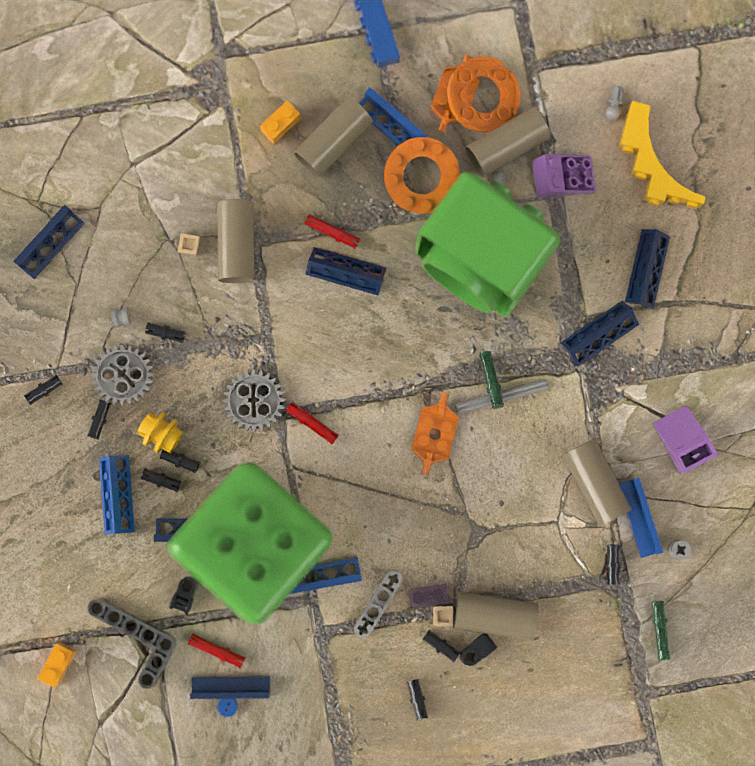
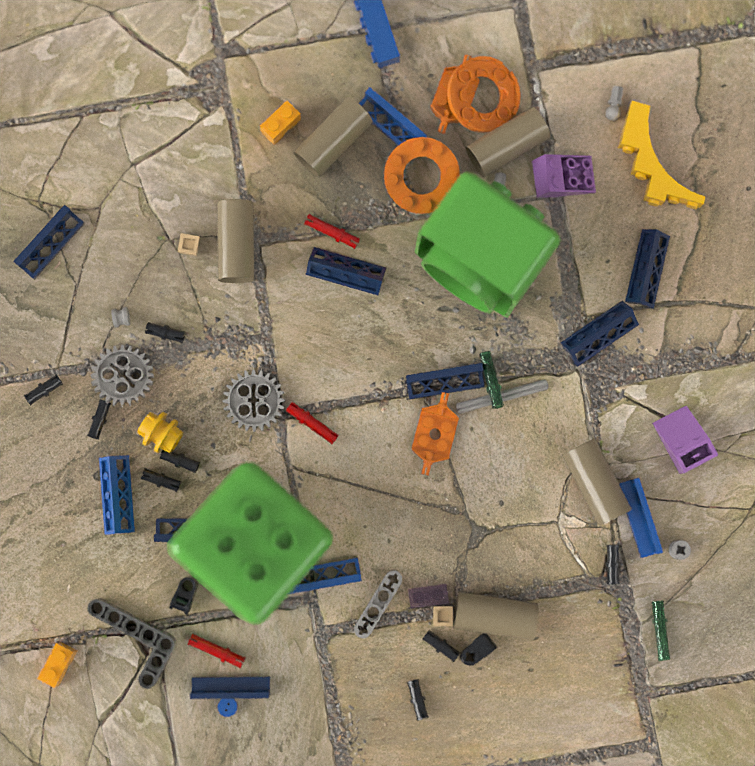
(443, 374): none -> dark blue fence

